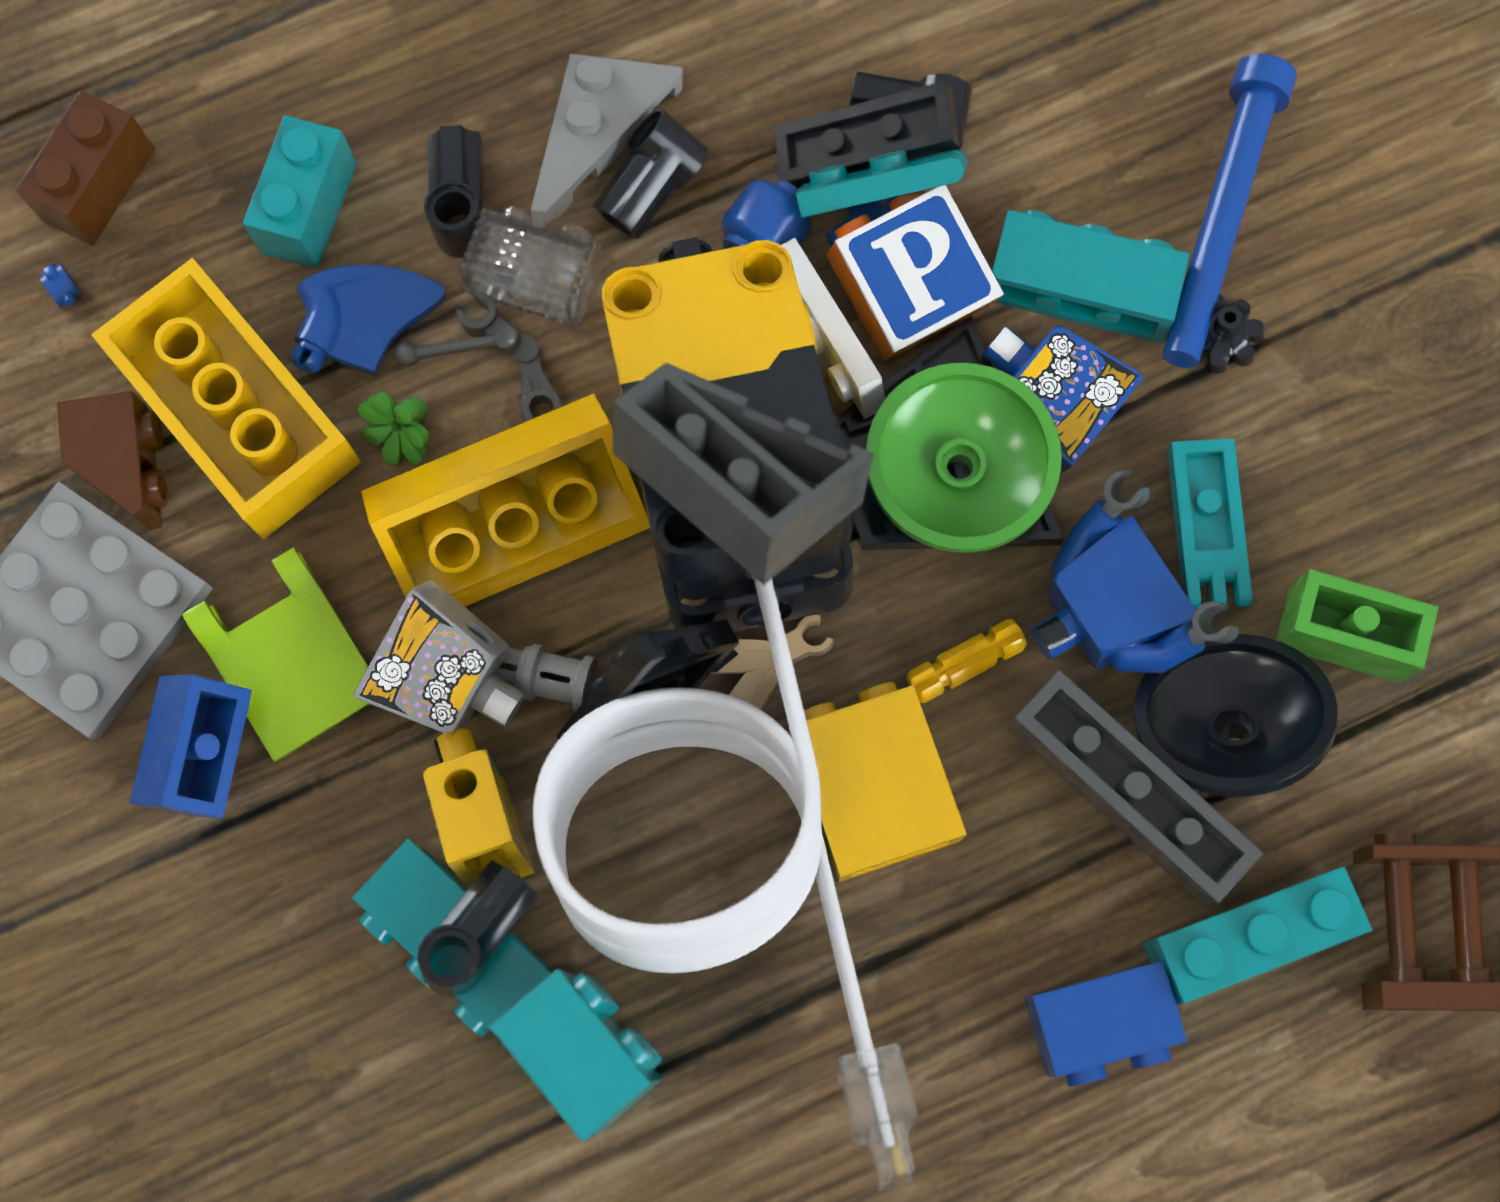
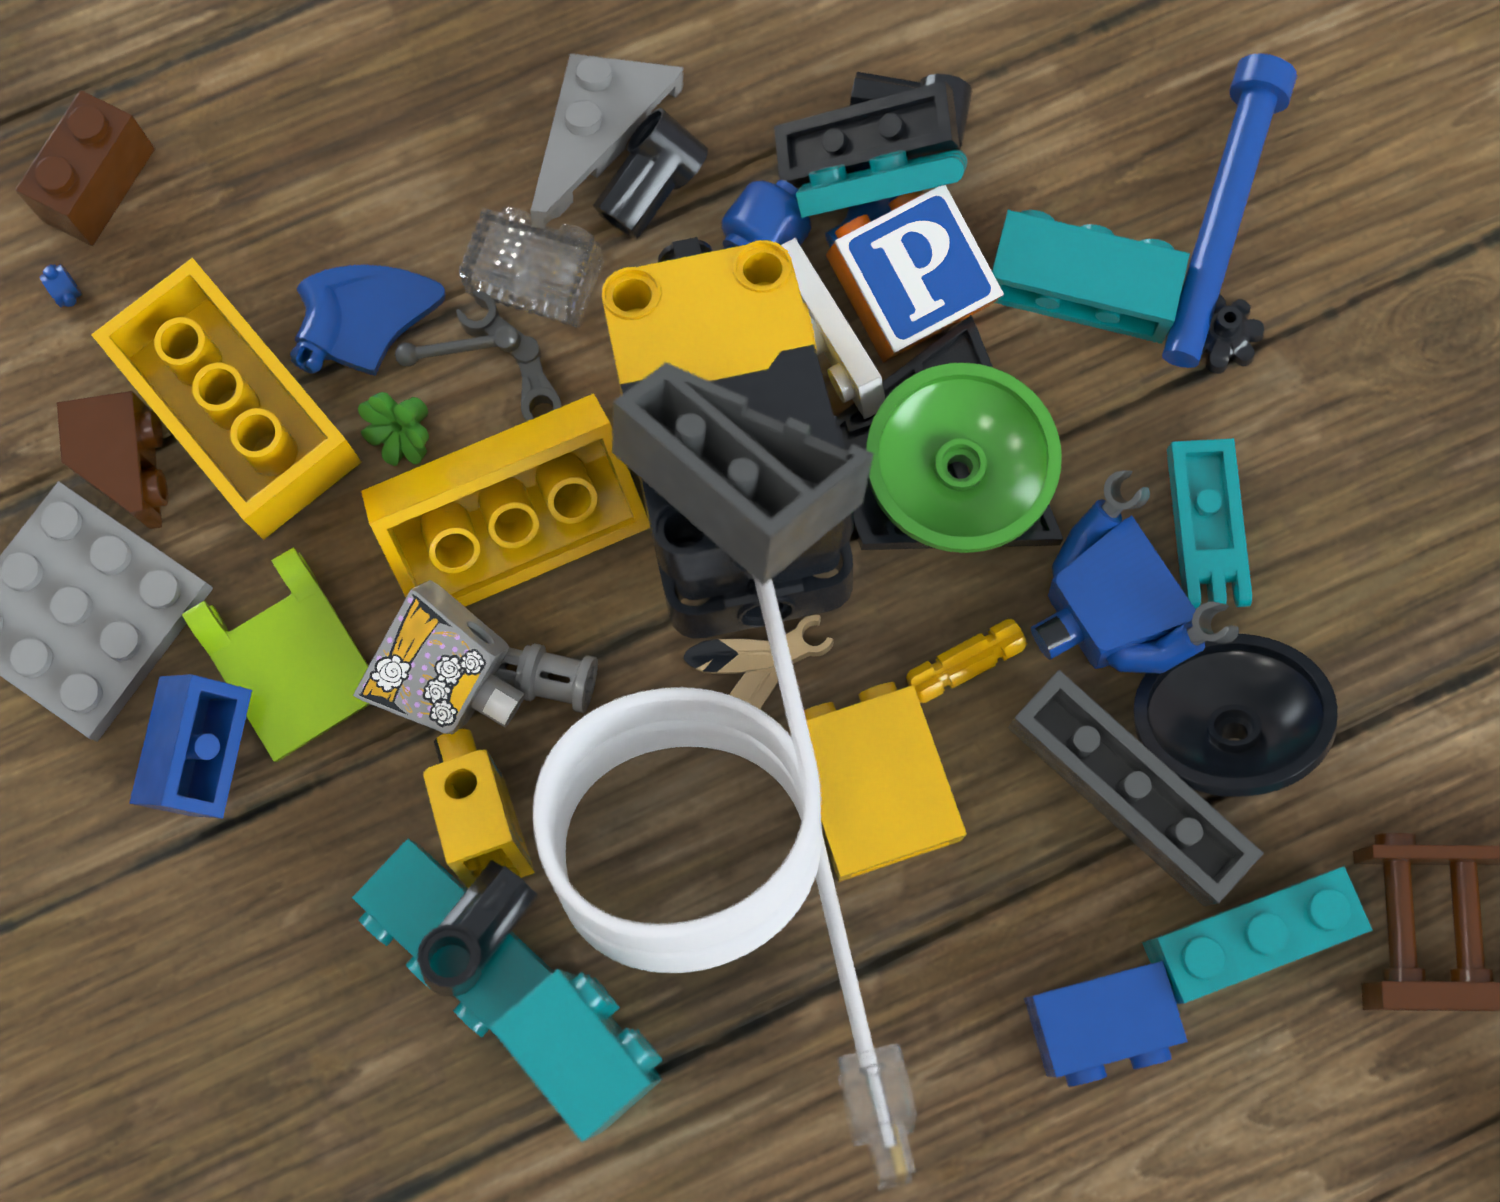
(300, 192): teal brick -> none
(454, 186): black piece -> none
(660, 661): black wing -> none
(1071, 378): torso -> none
(1357, 626): bright green brick -> none

